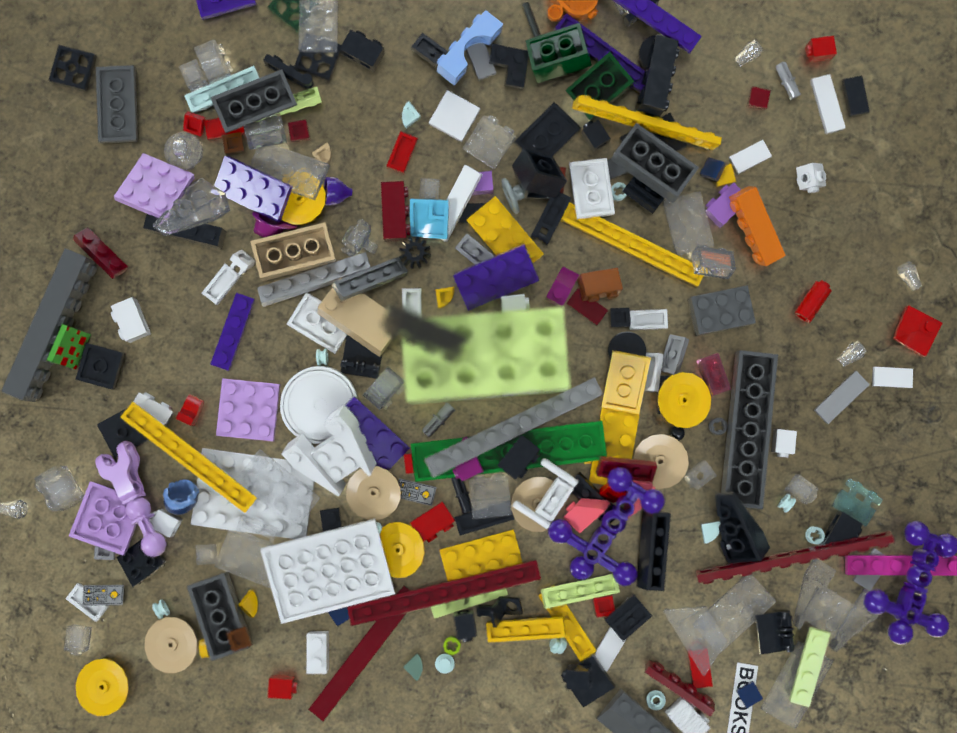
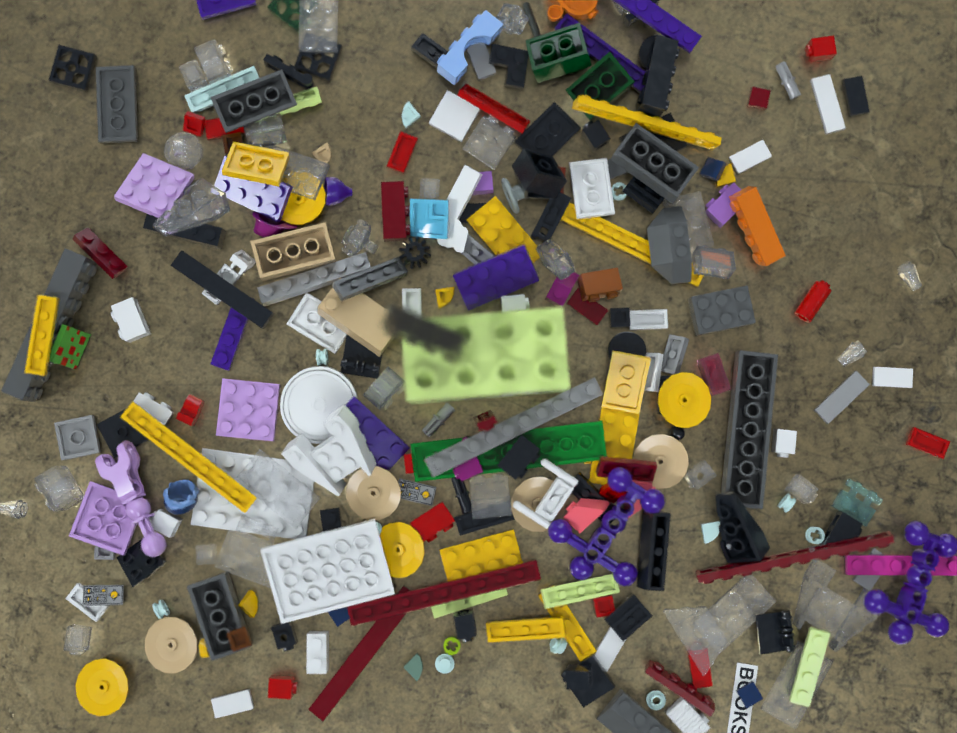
(42, 335): none -> yellow plate
(77, 437): none -> light grey plate
(100, 366): black plate -> none
(222, 289): none -> black tile
(232, 703): none -> white tile
(255, 163): none -> yellow plate
(287, 629): none -> black brick
(298, 130): dark red tile -> none
(362, 50): black brick -> none
(456, 235): none -> white sticker
(485, 421): none -> dark red plate
(494, 108): none -> red tile
(499, 609): black bracket -> none
(513, 18): none -> clear brick
(556, 259): none -> clear brick
(670, 245): none -> dark grey wedge
(717, 420): dark grey bush -> none
(750, 52): clear cone -> none
(811, 177): white brick -> none
(917, 331): red plate -> none
(928, 443): none -> red tile

